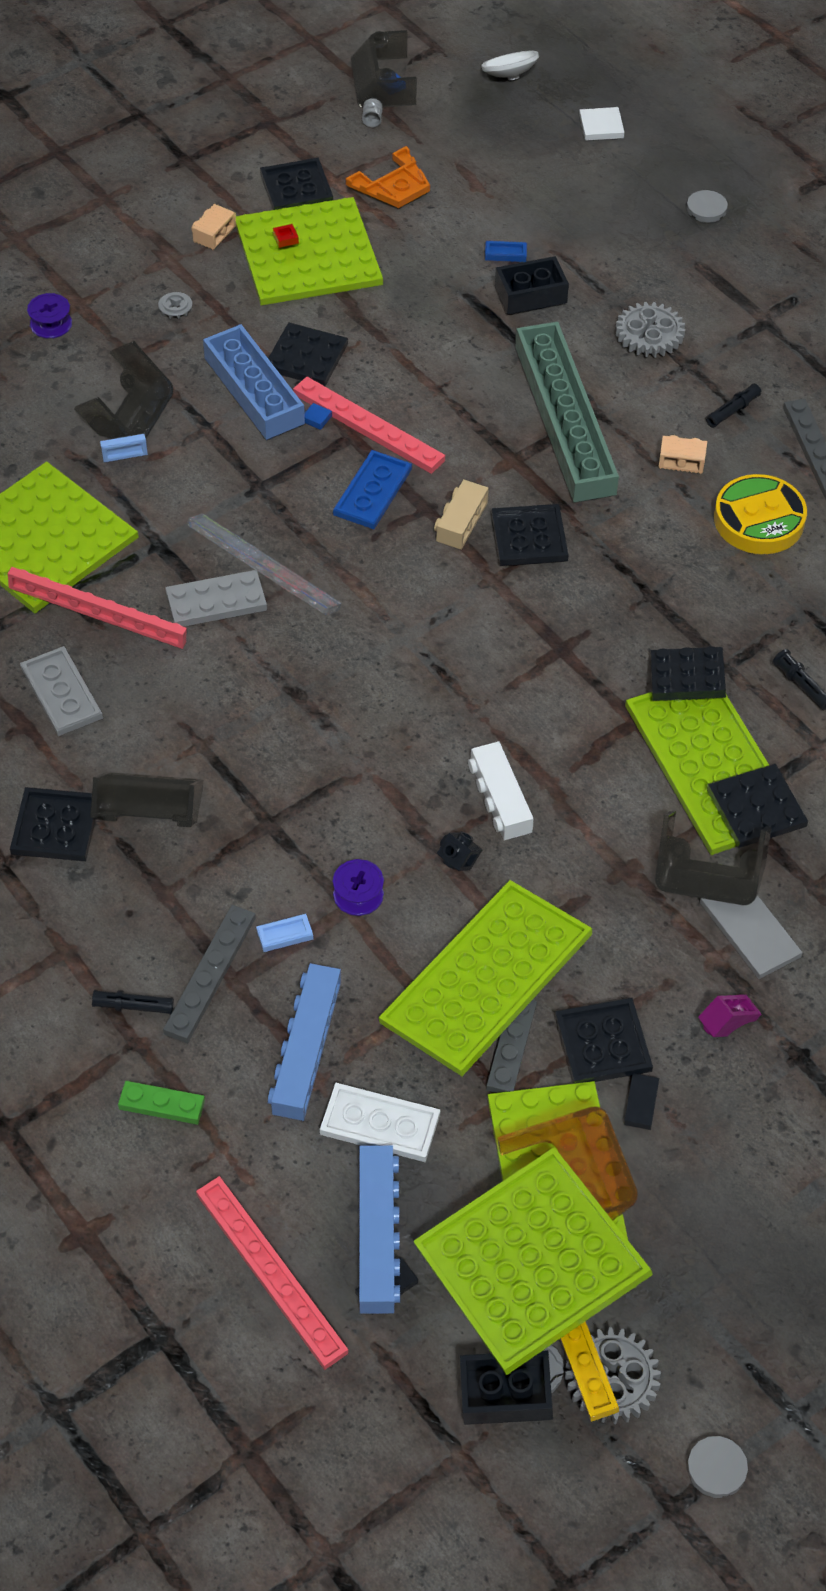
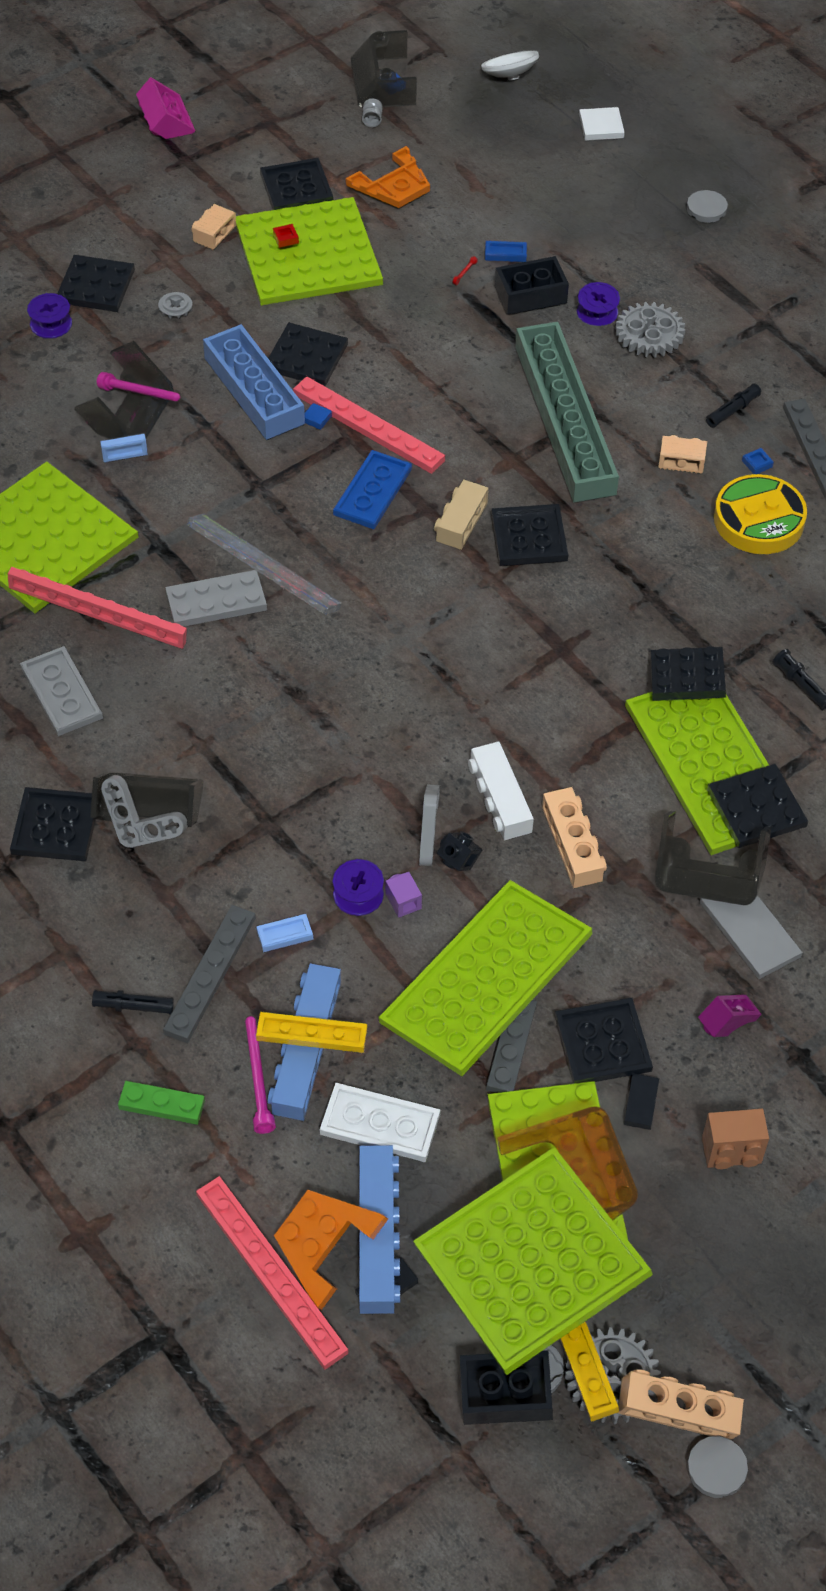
(96, 282): none -> black plate
(107, 382): none -> dark pink piece
(137, 826): none -> light grey beam
(164, 110): none -> dark pink slope
(263, 1121): none -> dark pink piece
(311, 1032): none -> yellow plate
(313, 1232): none -> orange wing
(403, 894): none -> medium lavender brick
(430, 808): none -> light grey beam
(473, 260): none -> red hinge
(579, 869): none -> light nougat brick
(598, 304): none -> dark purple piece
(636, 1403): none -> light nougat brick
(735, 1138): none -> nougat brick
(757, 461): none -> blue tile

